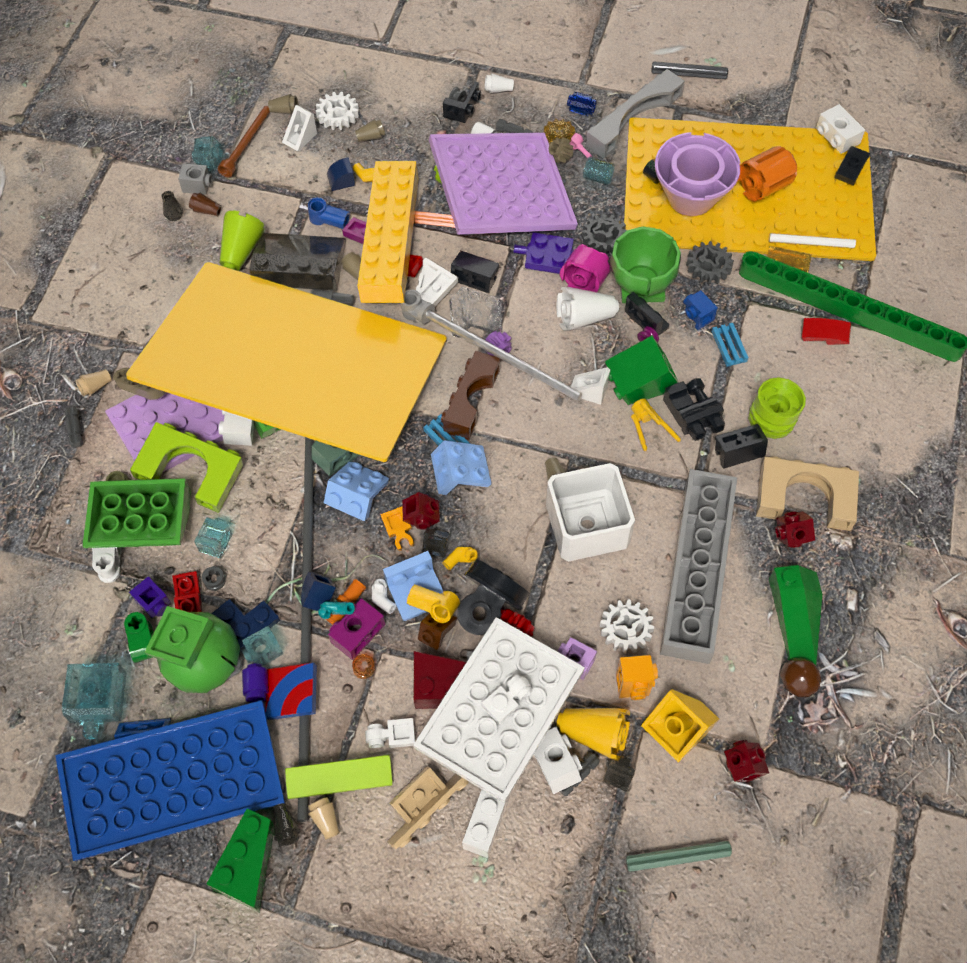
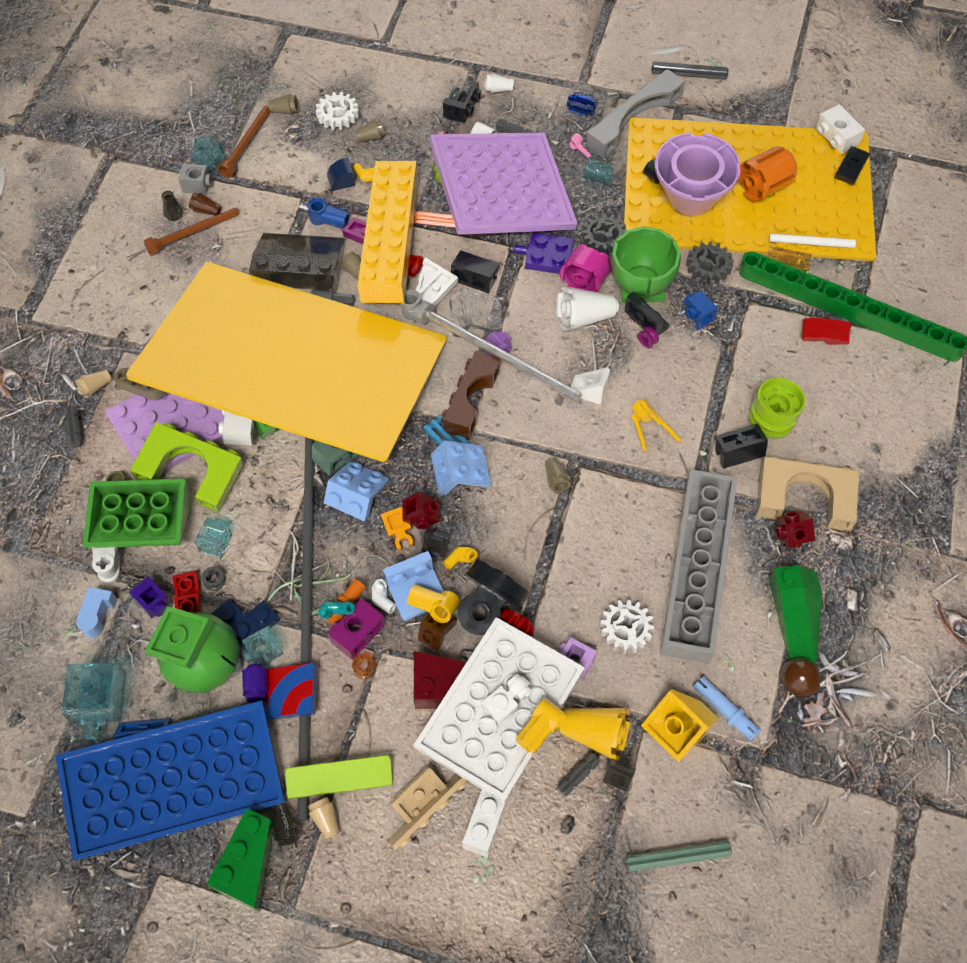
(94, 610): none -> light blue leg
(138, 637): green piece -> none
(154, 244): none -> dark orange piece
(239, 238): lime cone -> none
(300, 128): white slope -> none
(316, 590): dark blue brick -> none
(399, 732): white plate -> none
(544, 720): none -> yellow piece
(550, 130): clear yellow gear -> none
(559, 773): white brick -> none
(561, 150): dark tan gear -> none
(594, 496): white plate -> none
(636, 677): light orange brick -> none
(641, 372): green slope -> none
(694, 416): black hips -> none
(727, 709): none -> light blue pin
(737, 341): dark azure tile -> none
(746, 761): dark red brick -> none

